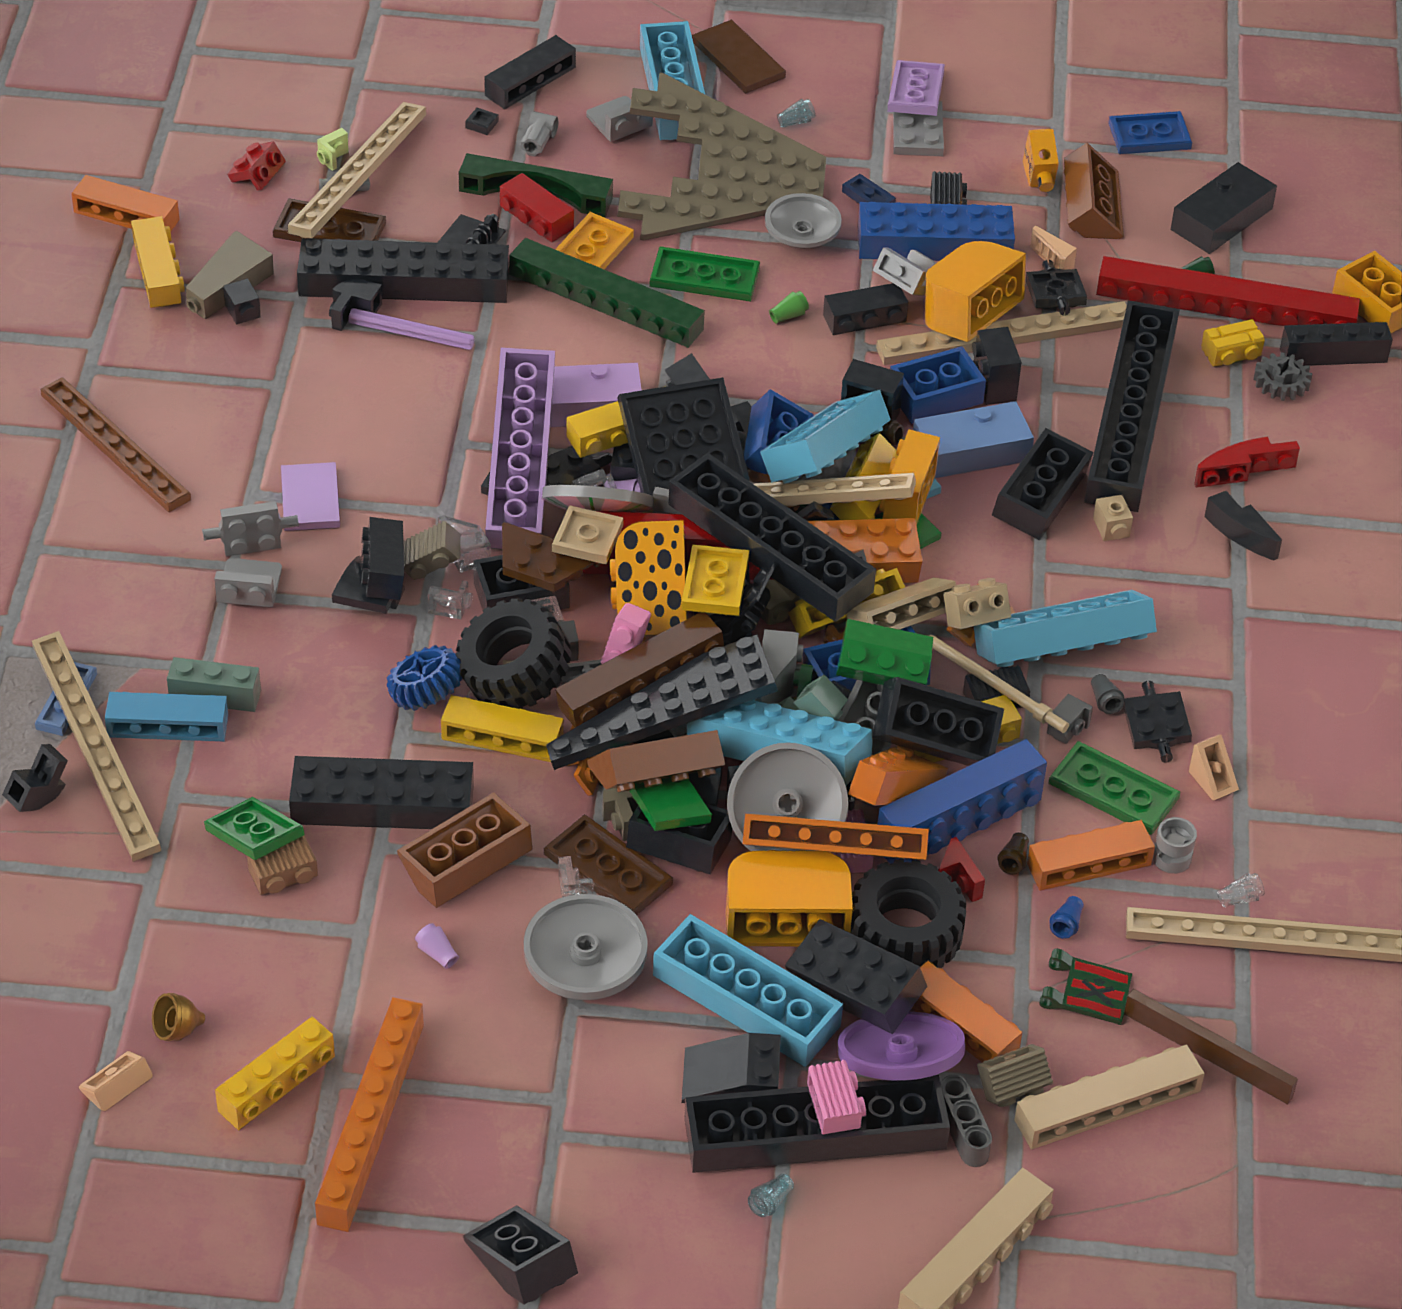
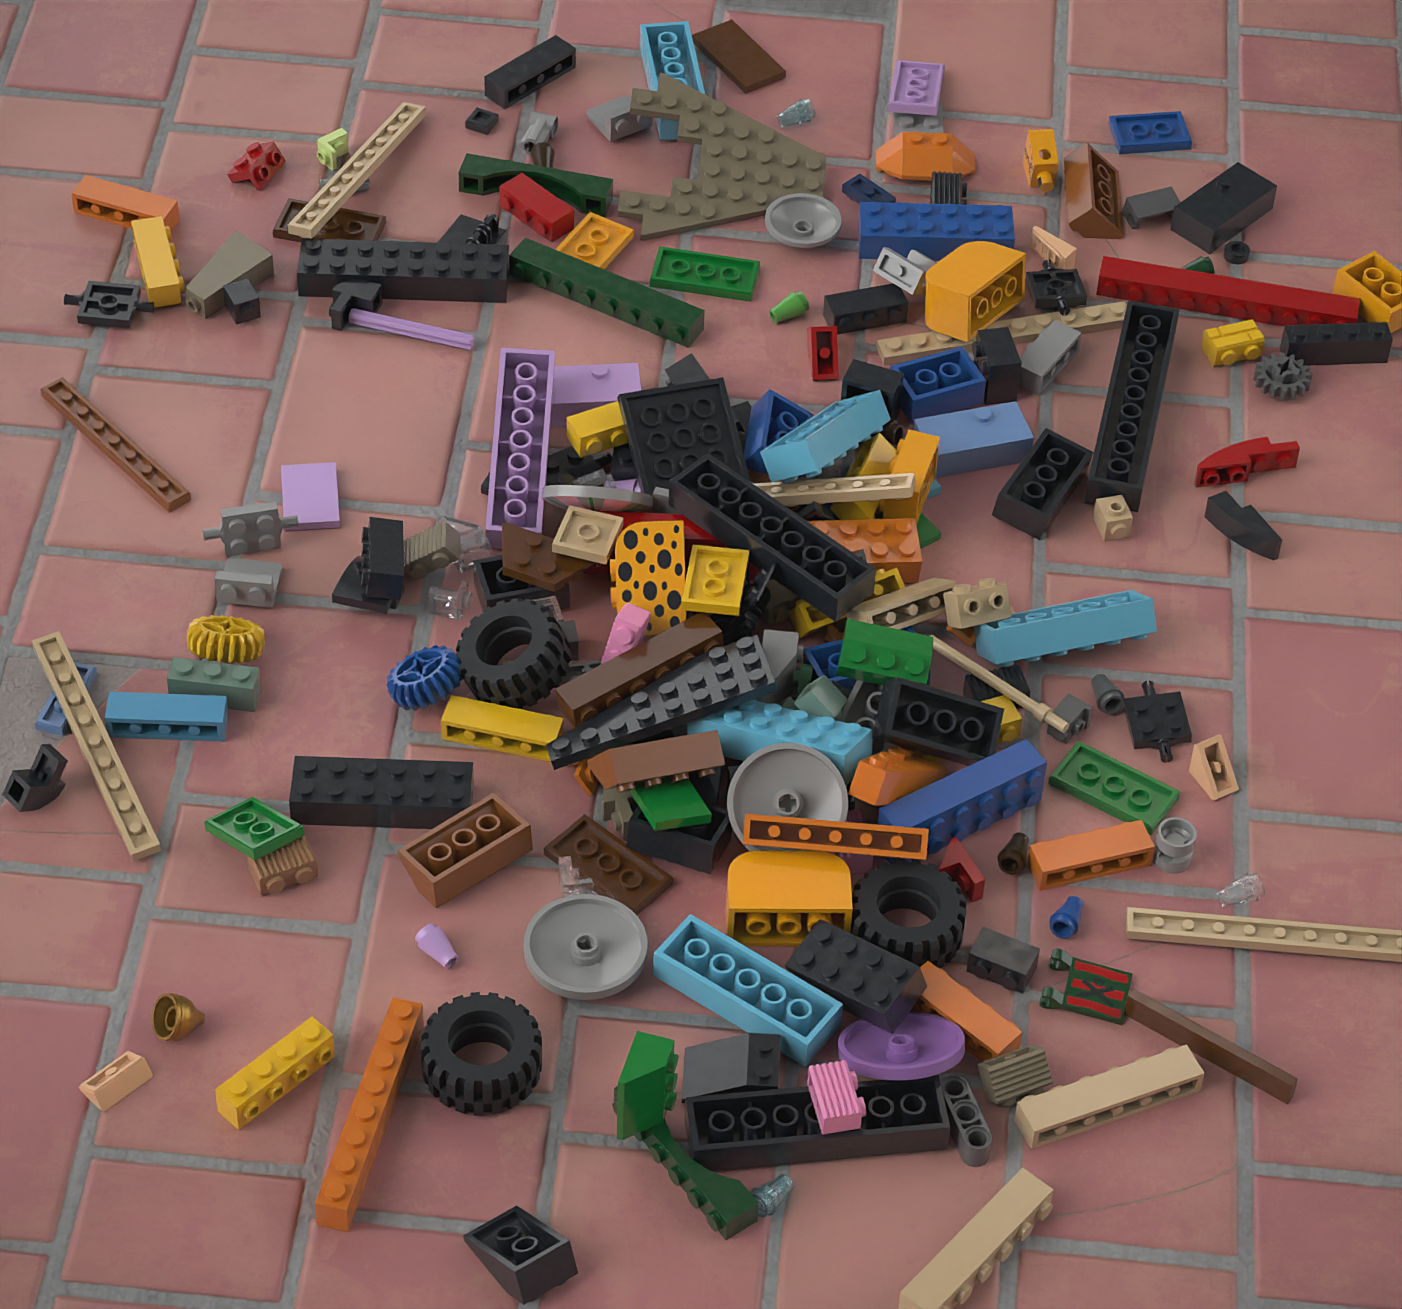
(108, 304): none -> black plate
(225, 639): none -> yellow gear
(481, 1086): none -> black tyre
(543, 155): none -> dark brown cone
(646, 1084): none -> green slope
(721, 1199): none -> dark green arch
(823, 352): none -> red slope
(919, 154): none -> orange wedge
(1002, 960): none -> black brick
(1048, 356): none -> light grey brick
(1149, 205): none -> dark grey hinge
(1236, 252): none -> black tile

